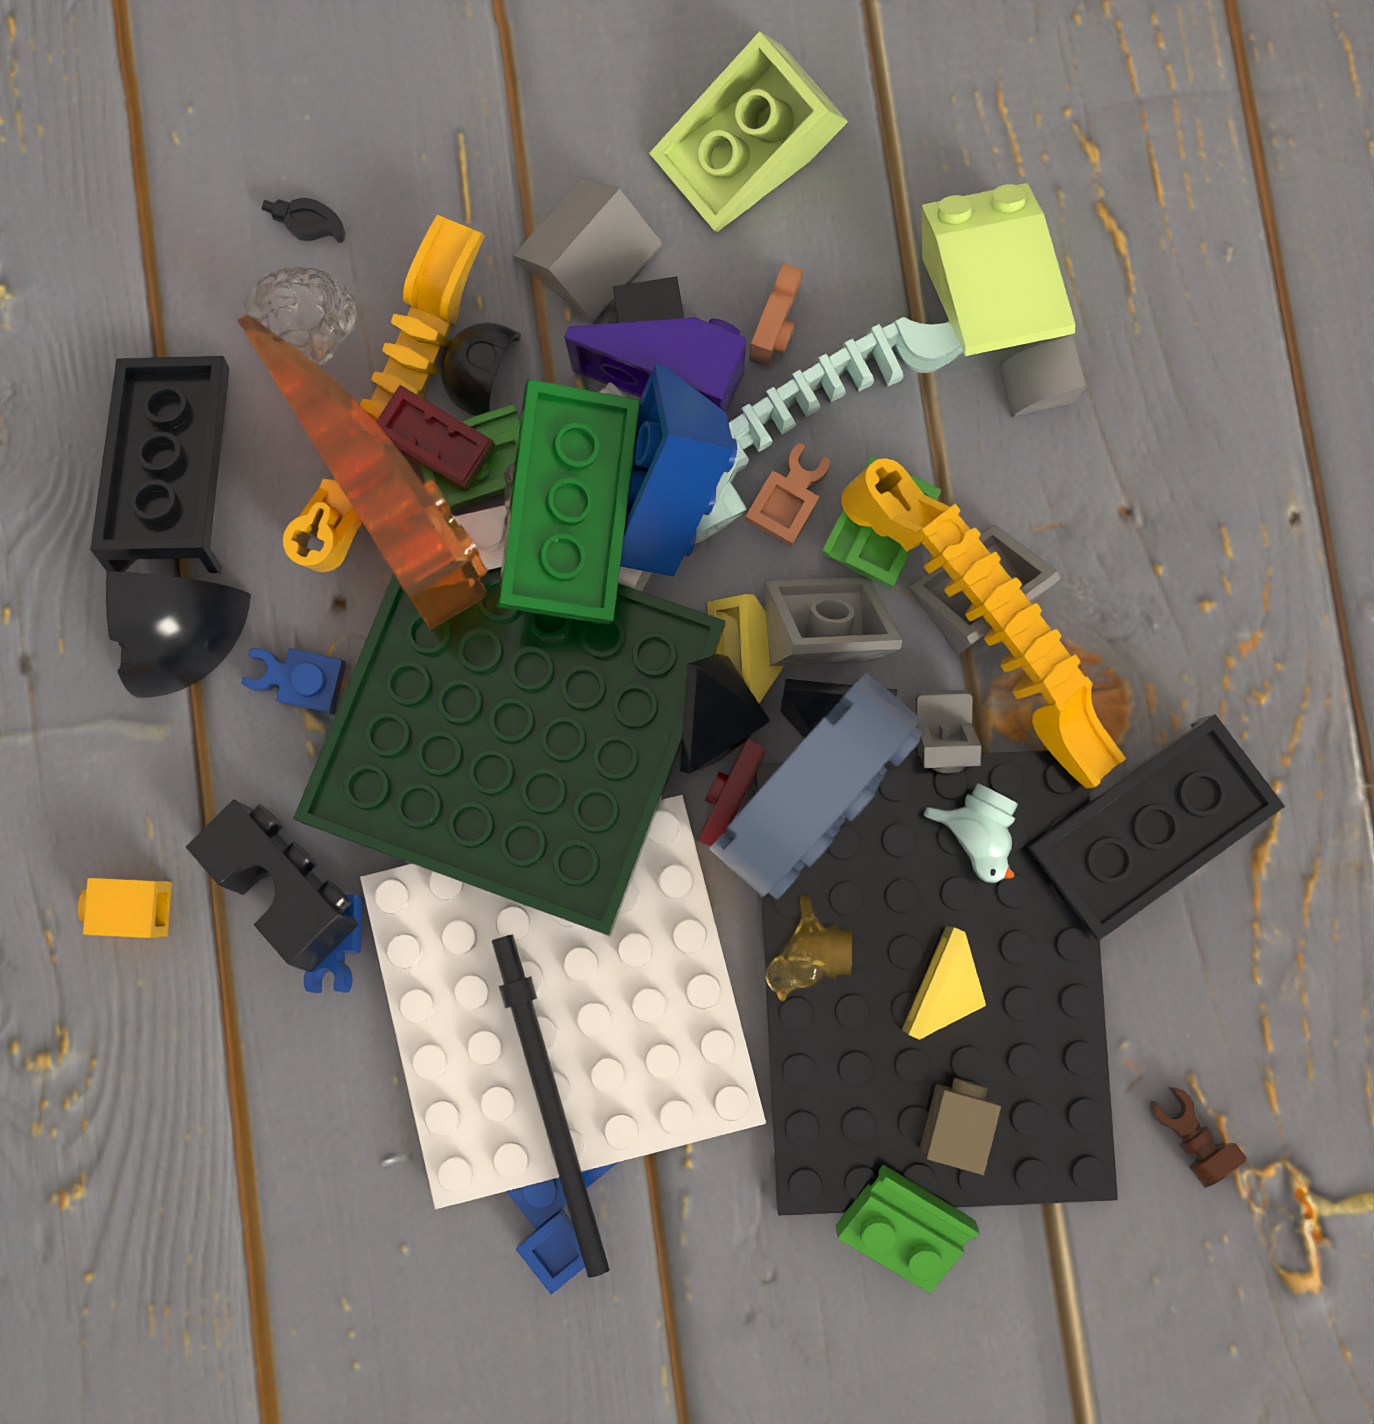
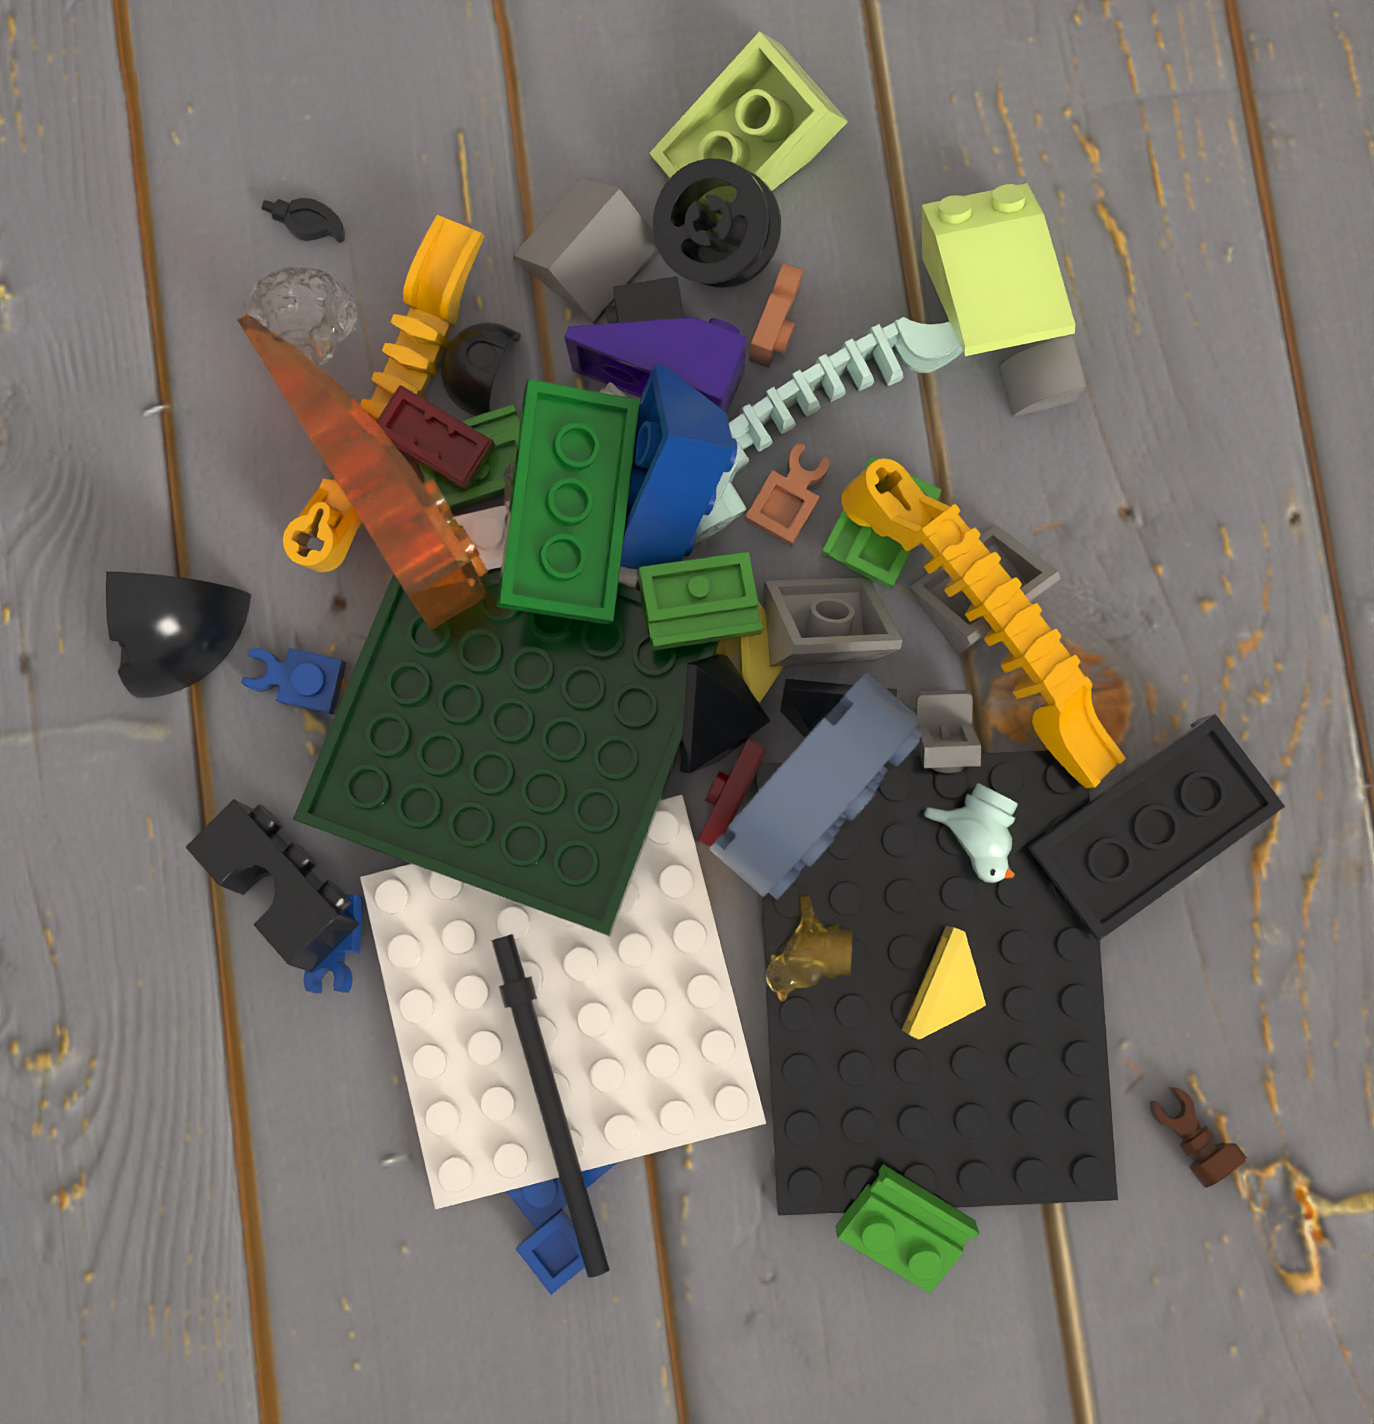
(125, 907): yellow brick -> none
(161, 461): black plate -> none
(685, 224): none -> black wheel
(699, 600): none -> bright green plate
(960, 1126): dark tan brick -> none

